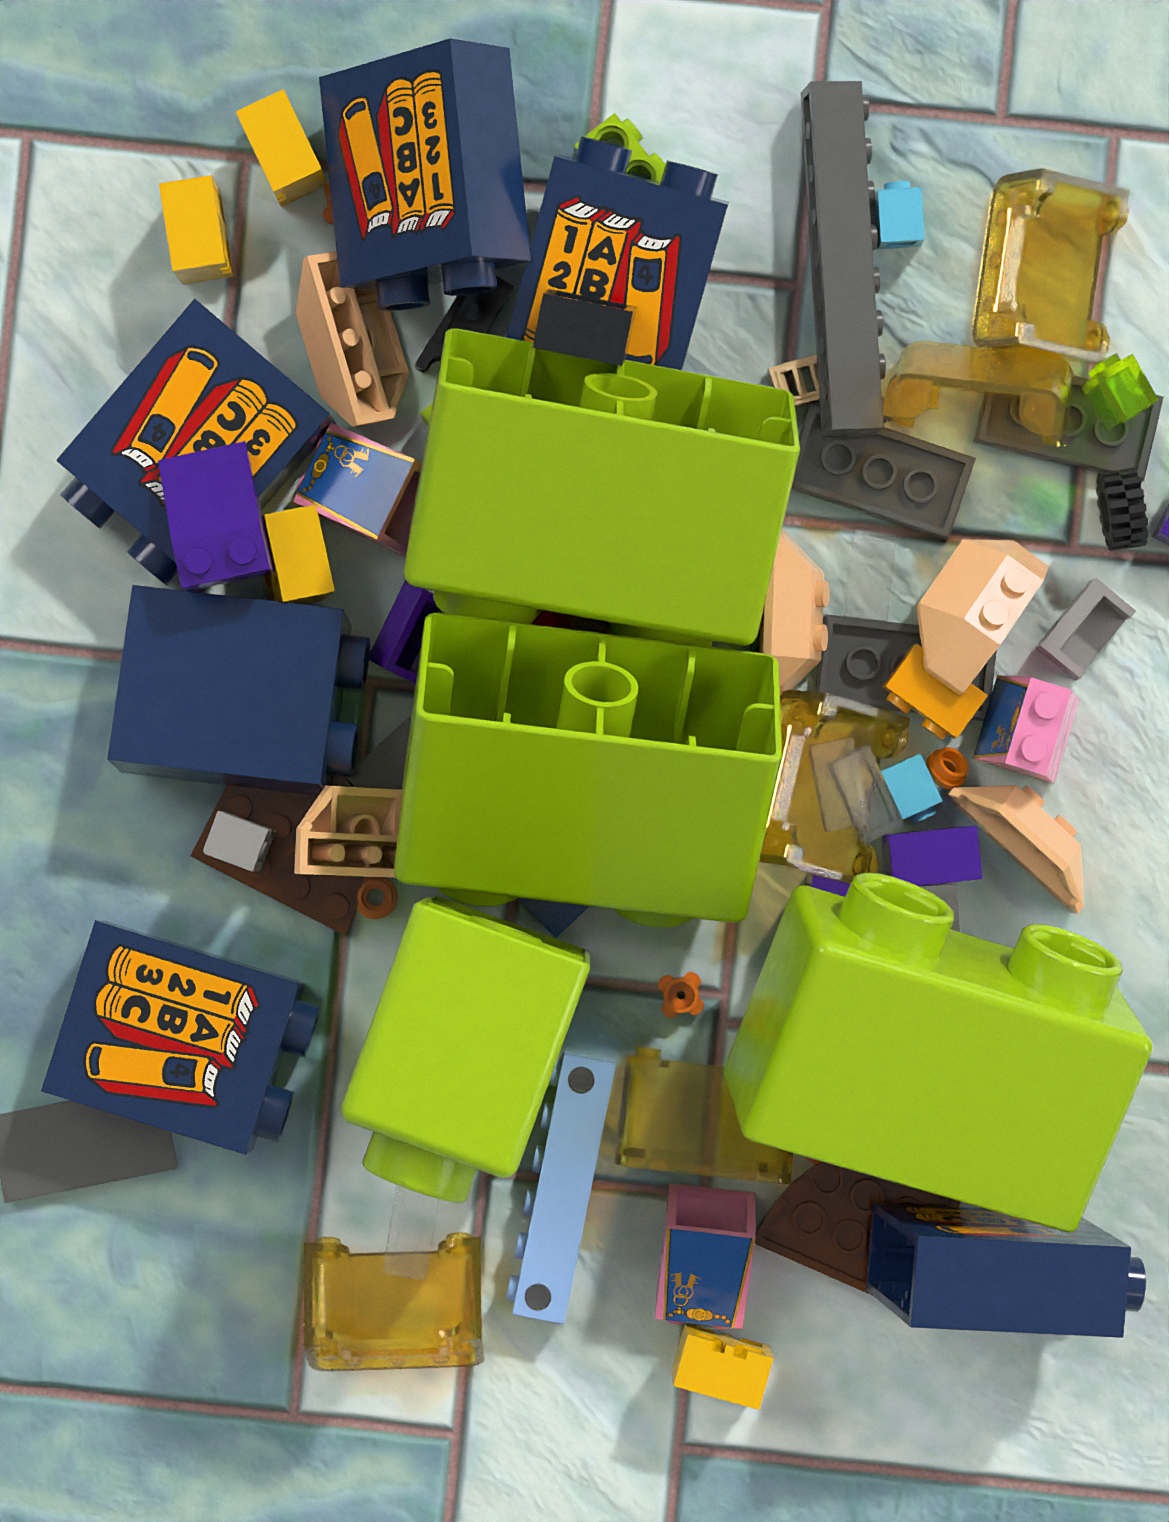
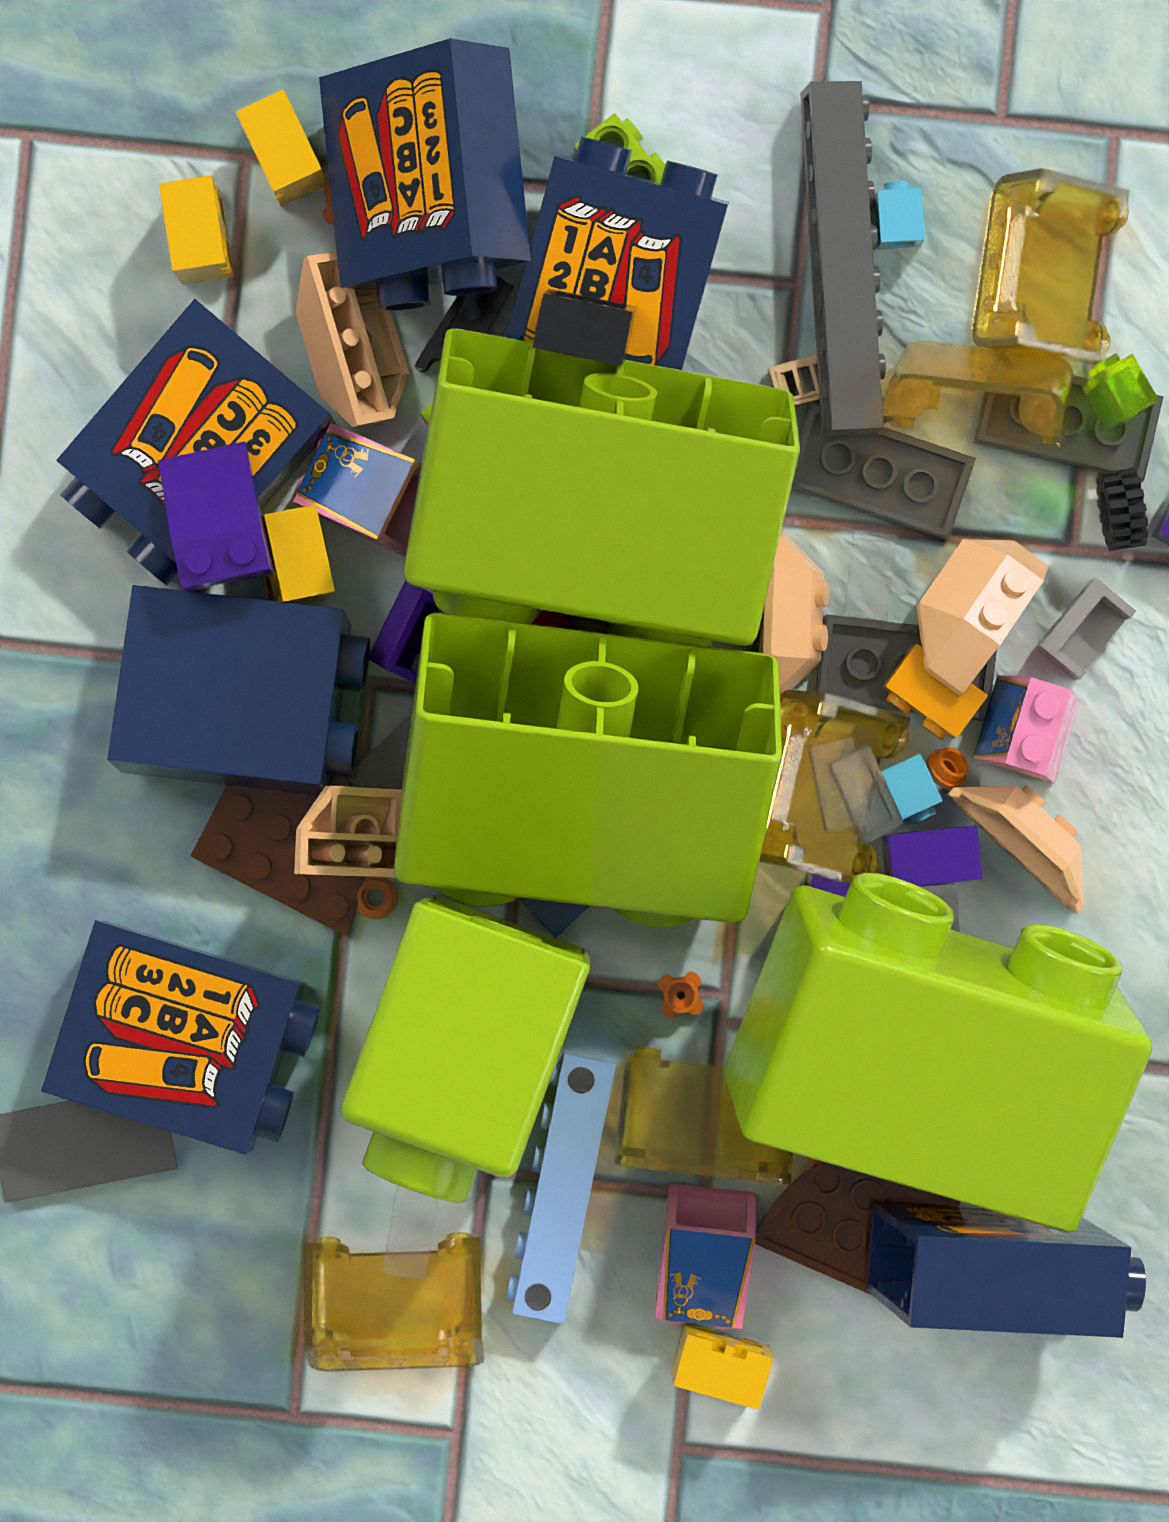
(239, 841): light grey panel -> none

